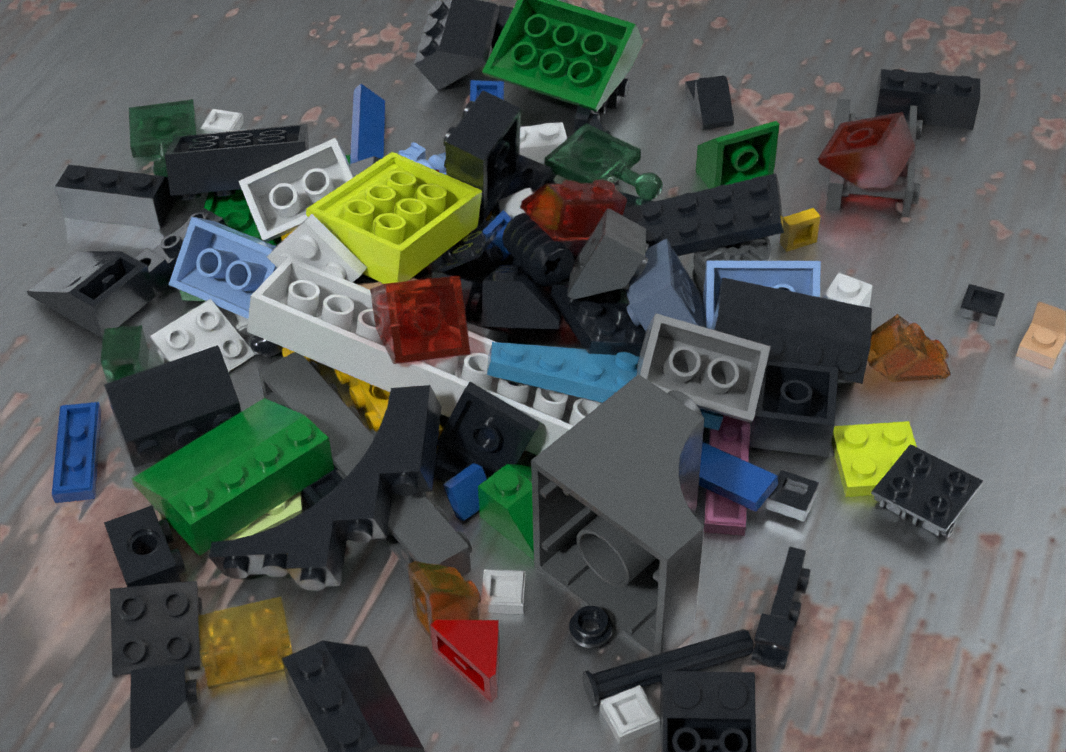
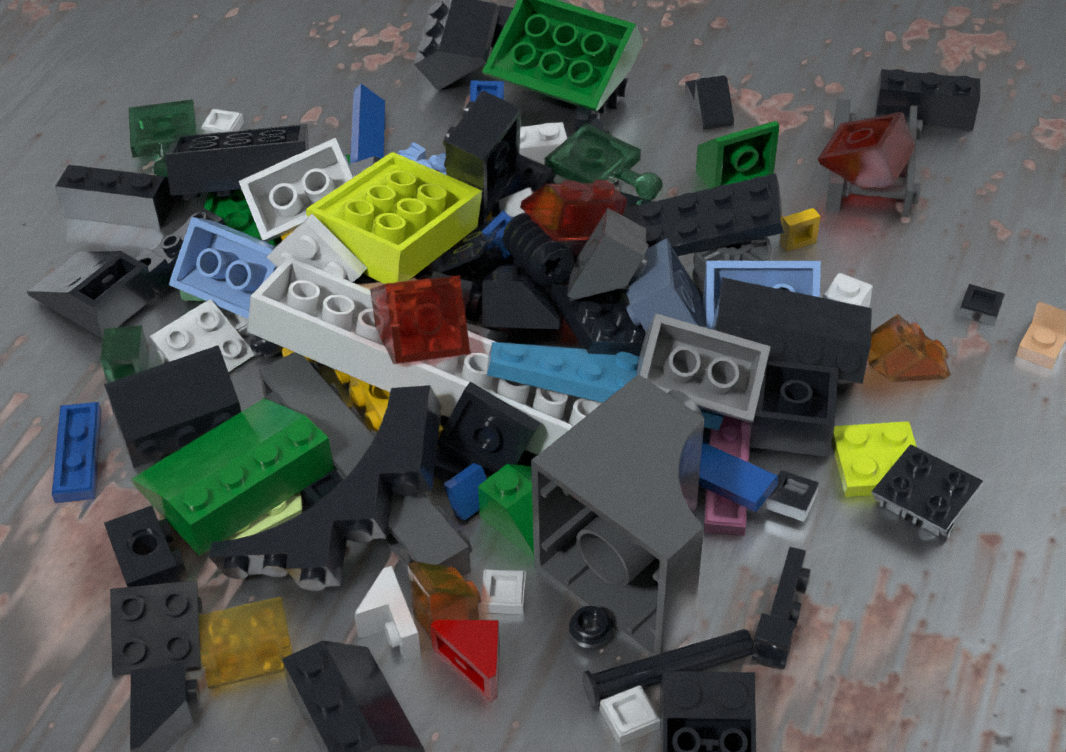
(387, 611): none -> white slope

